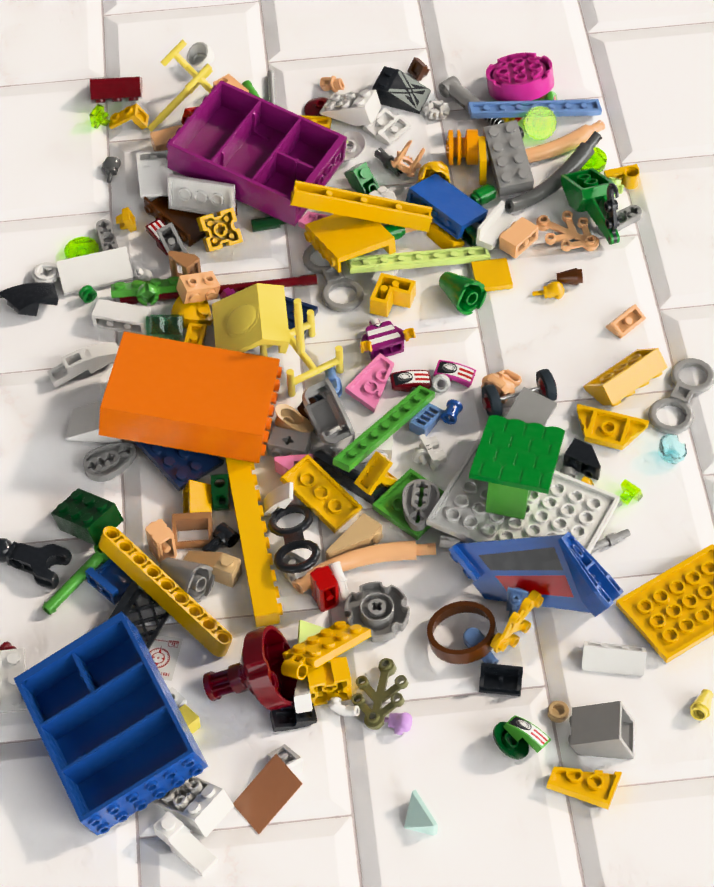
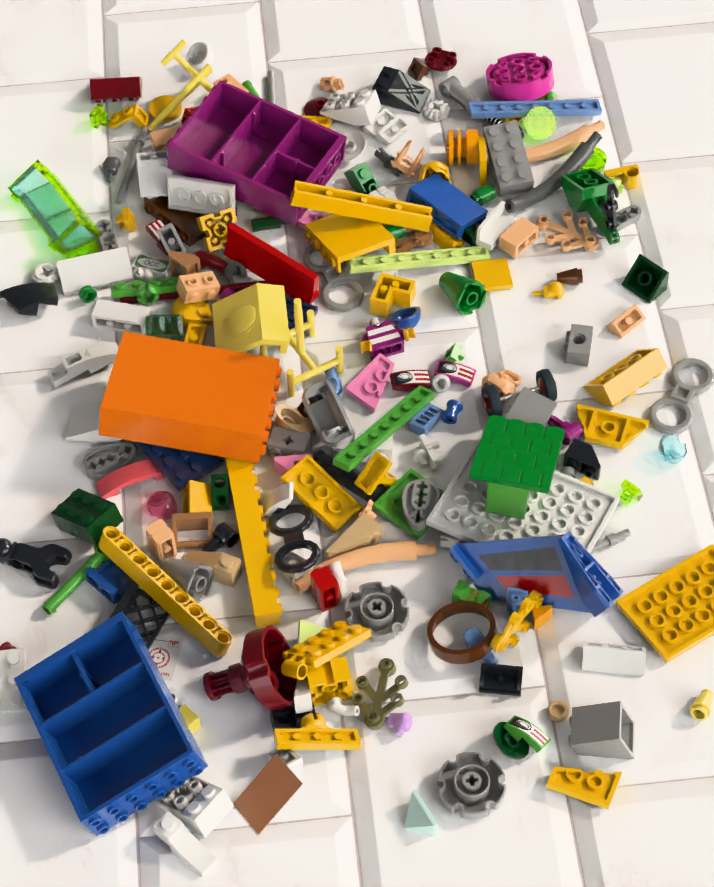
(54, 209): none -> clear light blue windscreen
(127, 476): none -> coral slope
(140, 142): none -> light grey bar
(157, 266): none -> white tile
(159, 103): none -> yellow tile
(162, 505): none -> clear pink hair
(213, 262): none -> piece
(271, 264): none -> red arch
(316, 736): none -> yellow plate
(367, 510): none -> light nougat plant
(406, 317): none -> blue piece
(418, 239): none -> medium nougat piece
(441, 60): none -> dark red dish
(454, 354): none -> tile
(466, 593): none -> bright green leg
(474, 800): none -> light grey piece
(541, 615): none -> light orange slope
(572, 429): none -> magenta axle
(579, 344): none -> light grey brick
(646, 279): none -> dark green slope

